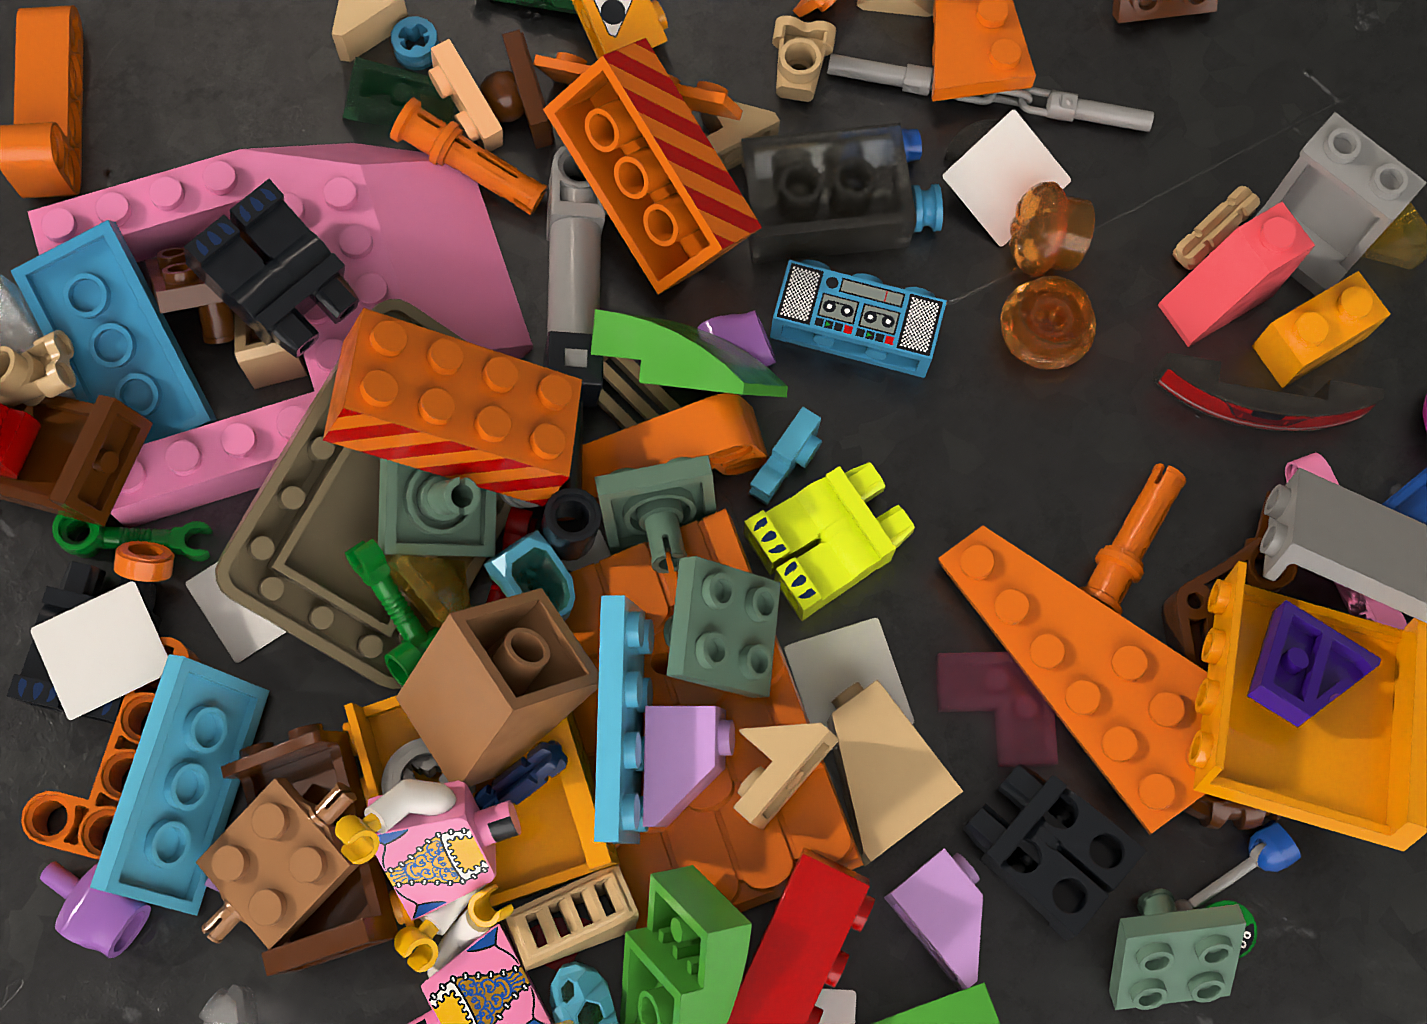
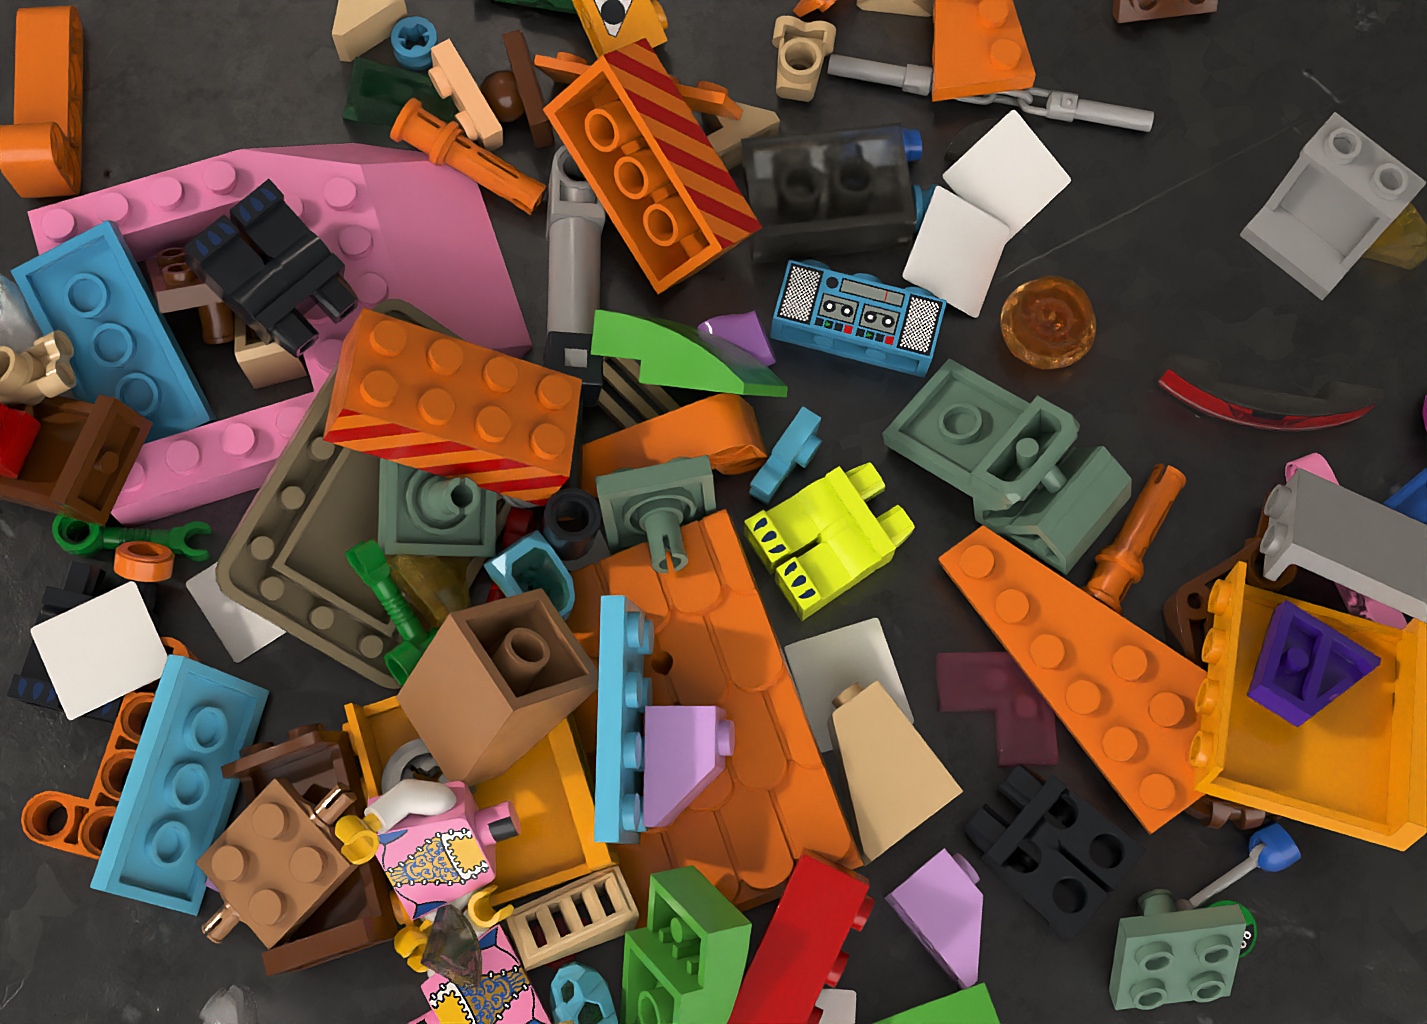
(93, 916): medium lavender piece -> none
(454, 948): none -> clear smoke tile
(524, 776): dark blue axle -> none
(723, 628): sand green plate -> none
(794, 756): tan slope -> none
(956, 251): none -> white sticker
(1013, 463): none -> sand green piece
(1050, 230): clear orange piece -> none
(1216, 227): tan axle -> none
(1237, 274): coral slope -> none
(1320, 329): light orange brick -> none

